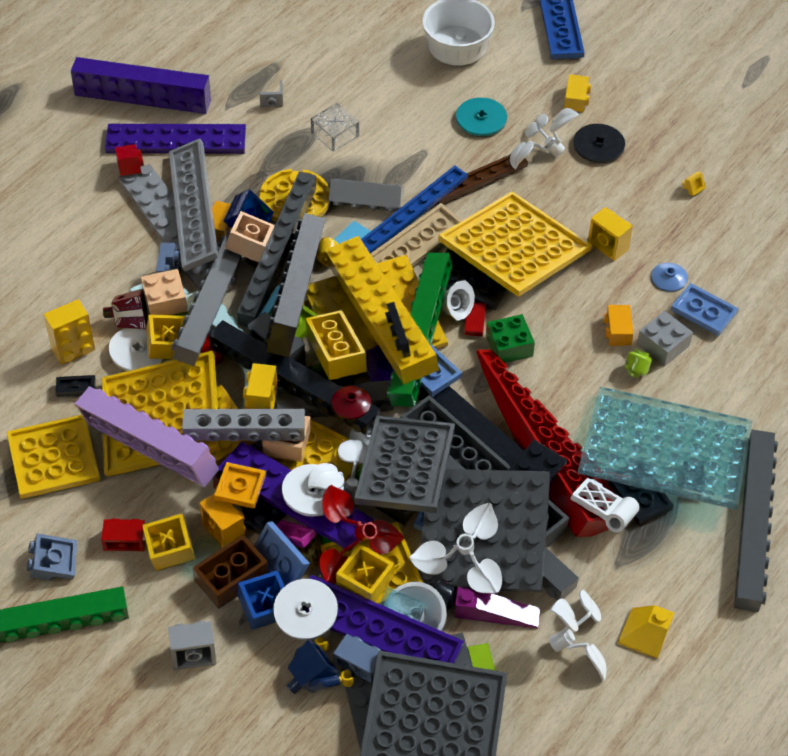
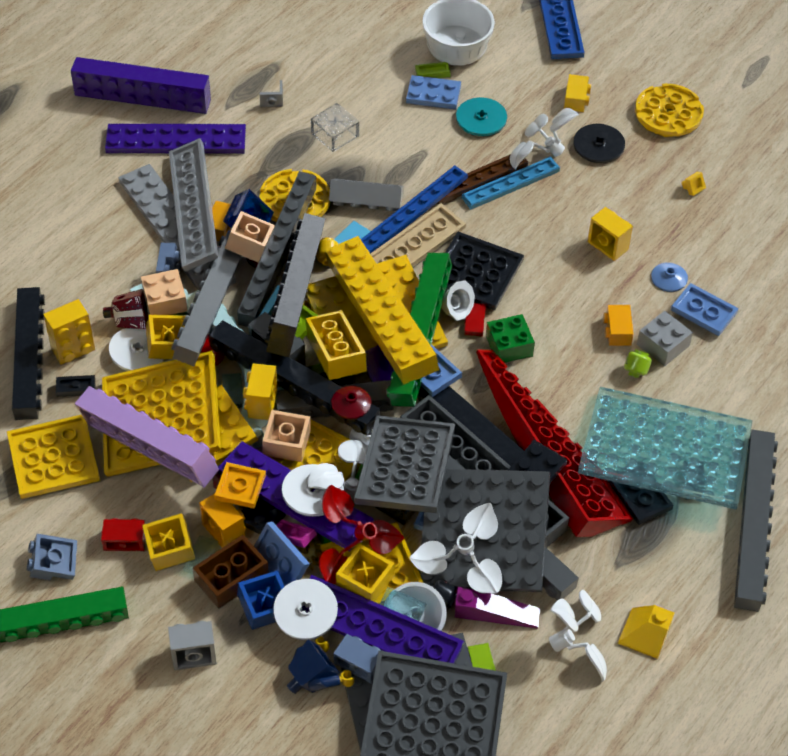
(28, 354): none -> black brick
(129, 159): red brick -> none
(233, 385): none -> clear light blue tile
(244, 424): light grey brick -> none
(397, 330): black plate -> none
(433, 70): none -> lime tile
(433, 92): none -> medium blue plate
(510, 183): none -> dark azure tile
(515, 243): yellow plate -> none
(618, 511): white piece -> none
(653, 105): none -> yellow plate

